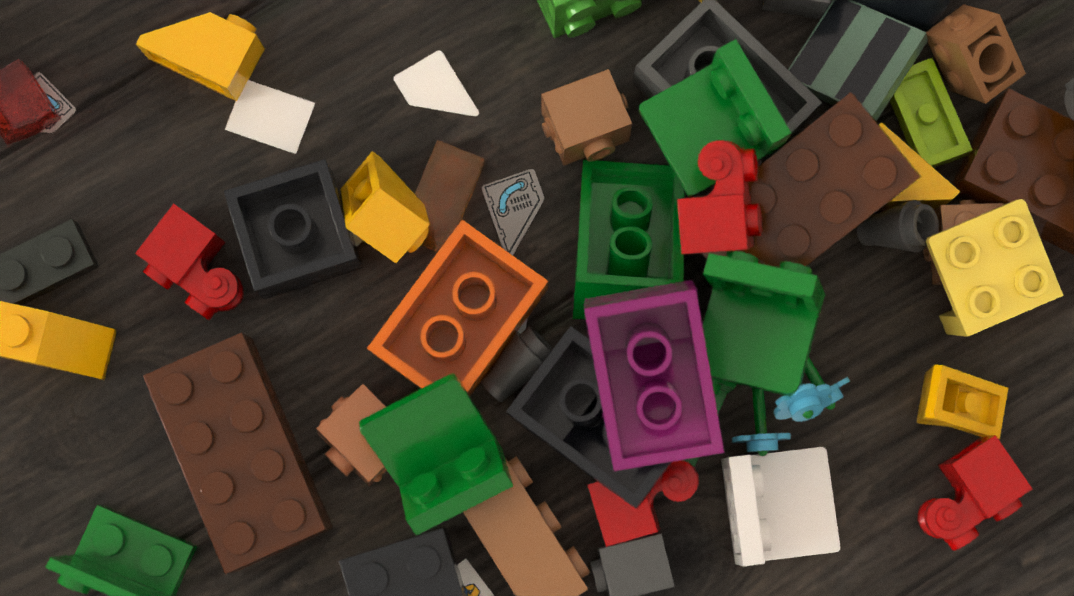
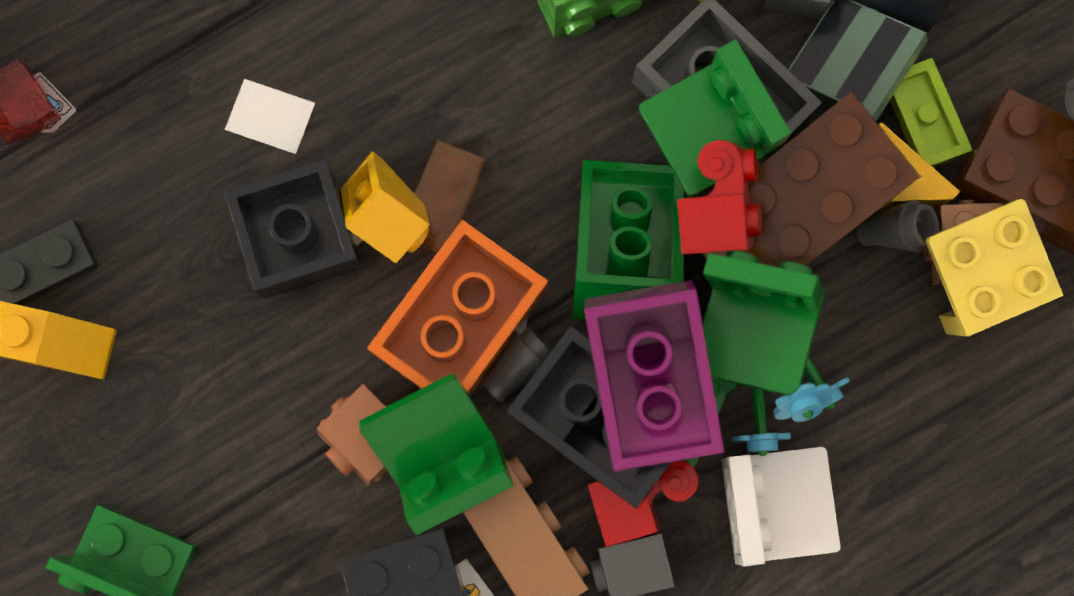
(180, 254): red brick -> none
(207, 50): yellow slope -> none
(237, 452): reddish brown brick -> none
(435, 86): white sticker -> none
(513, 206): light grey sticker -> none
(586, 118): medium nougat head -> none
(962, 402): yellow slope -> none
(975, 53): medium nougat head -> none
(984, 486): red brick -> none

